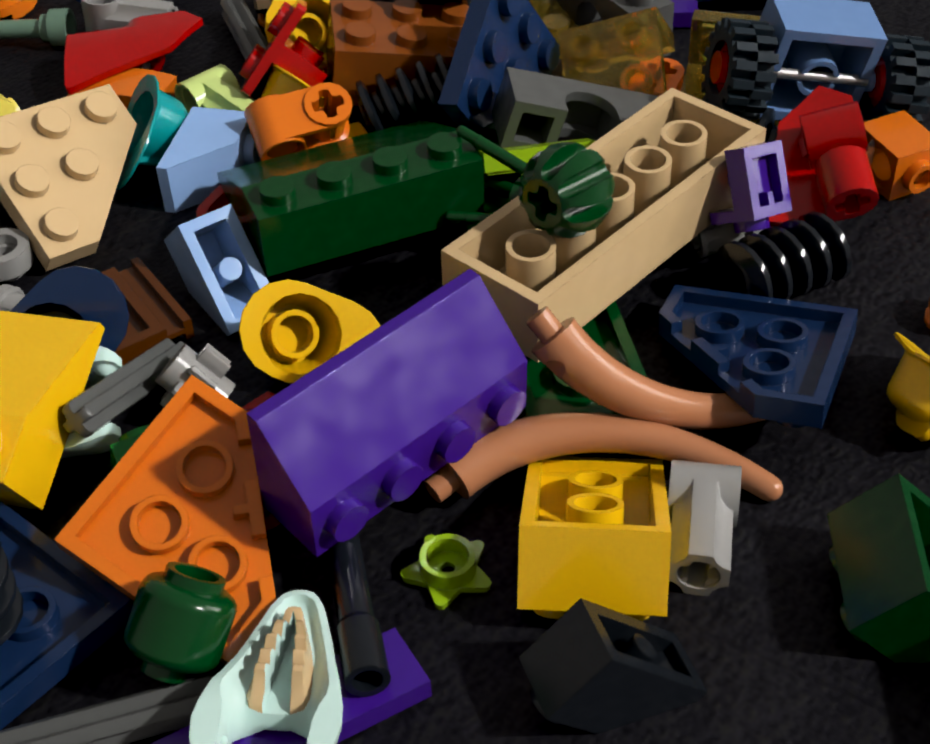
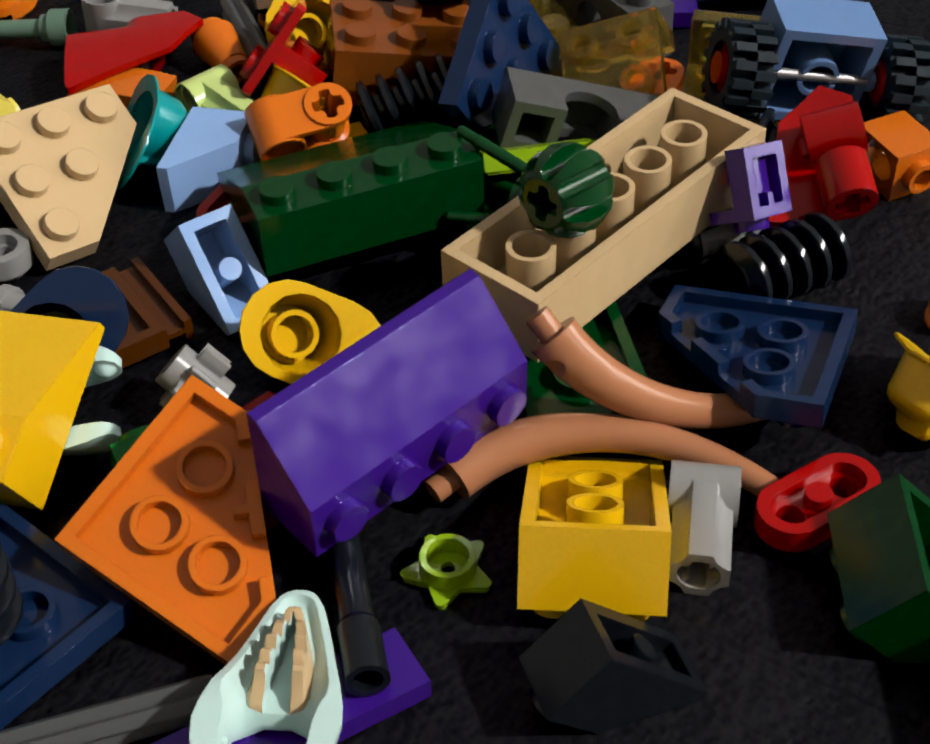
(118, 391): dark grey axle -> none
(180, 622): dark green head -> none
(219, 44): none -> orange cone
(795, 508): none -> red plate

